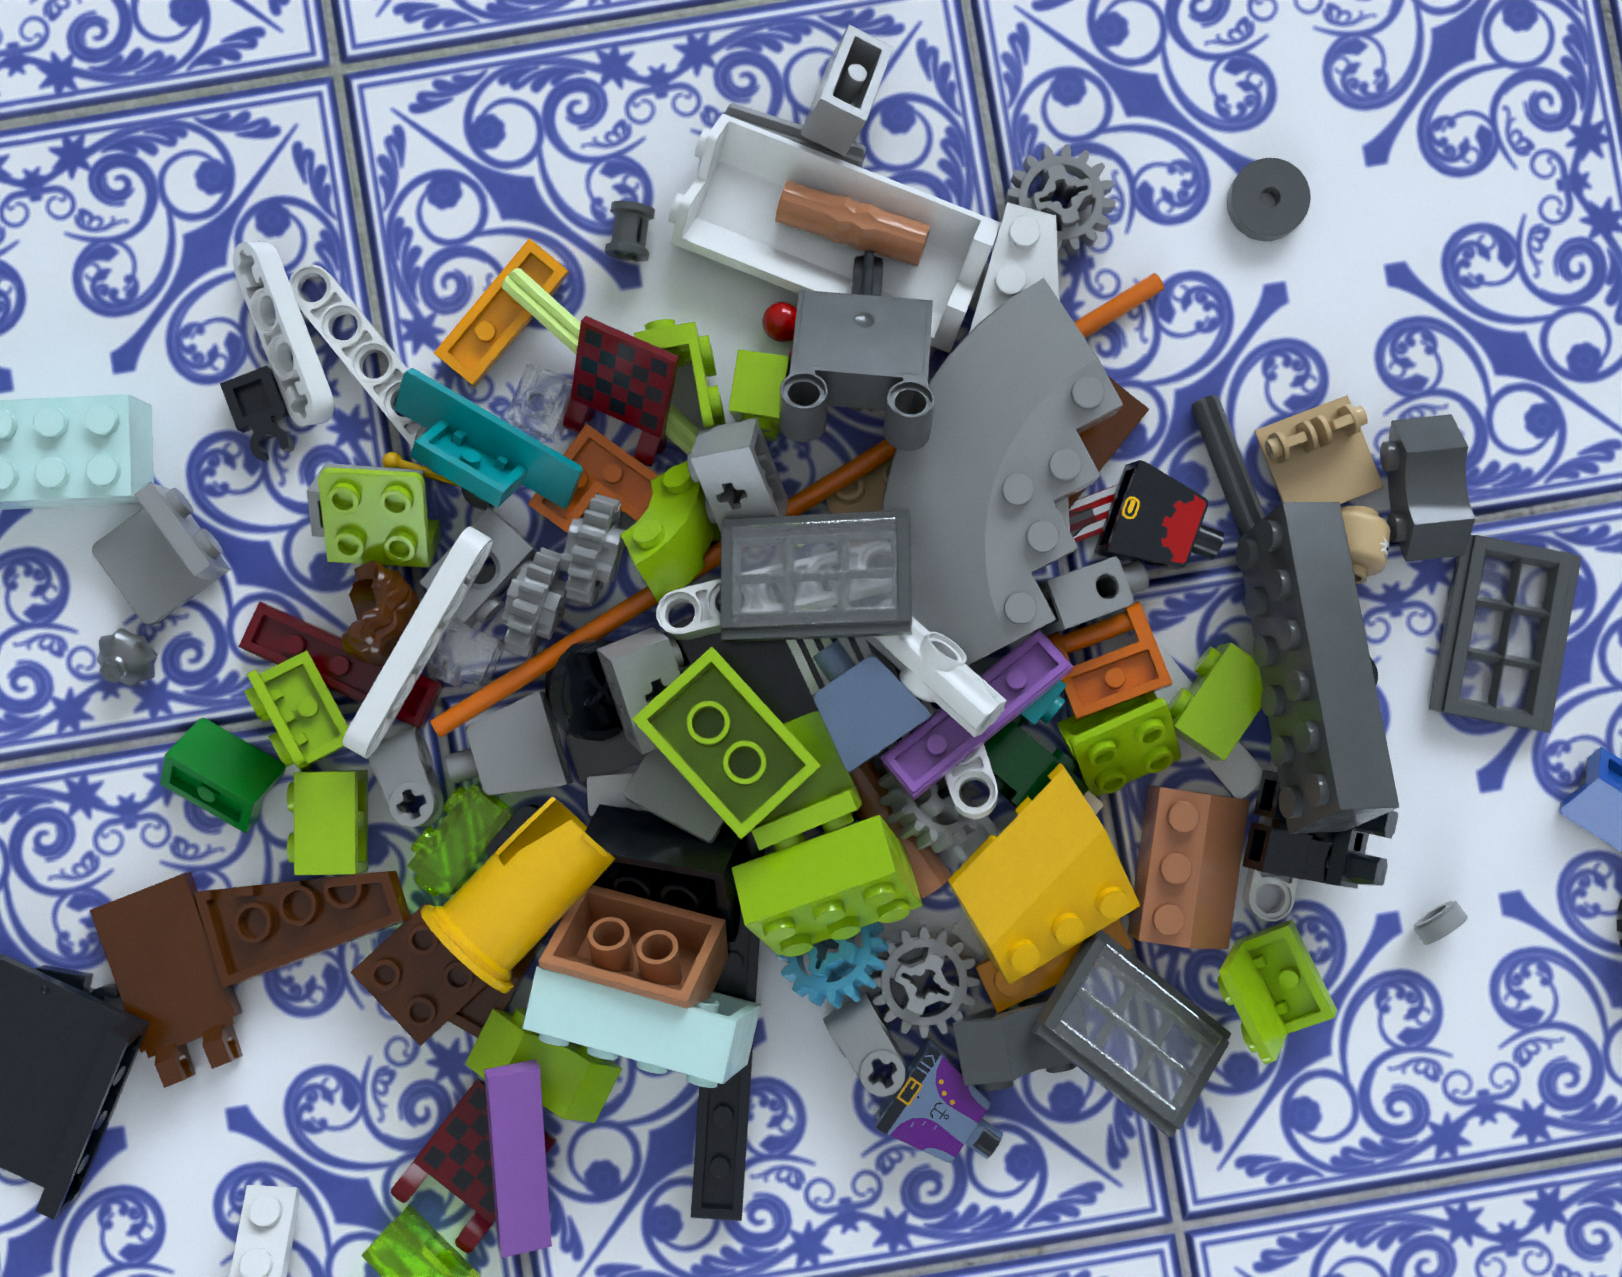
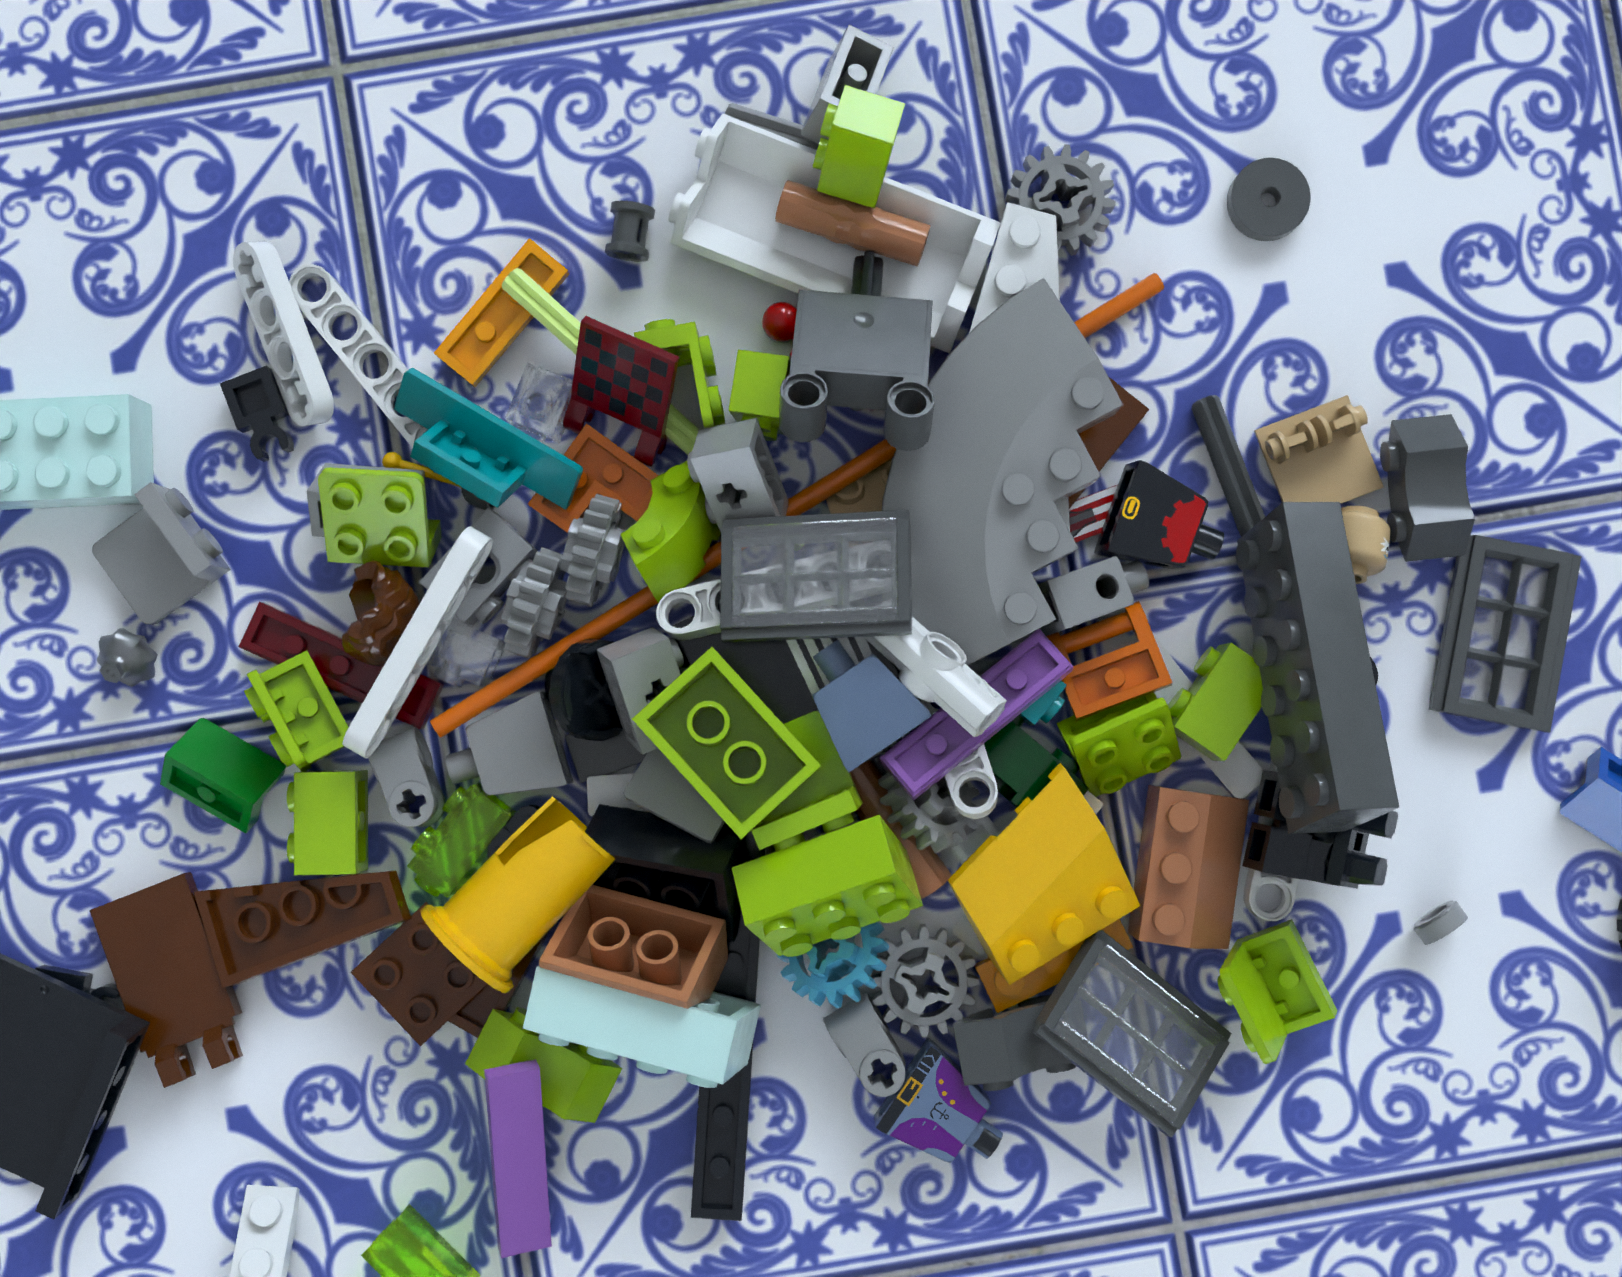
(461, 1162): dark red flag -> none
(858, 145): none -> lime brick

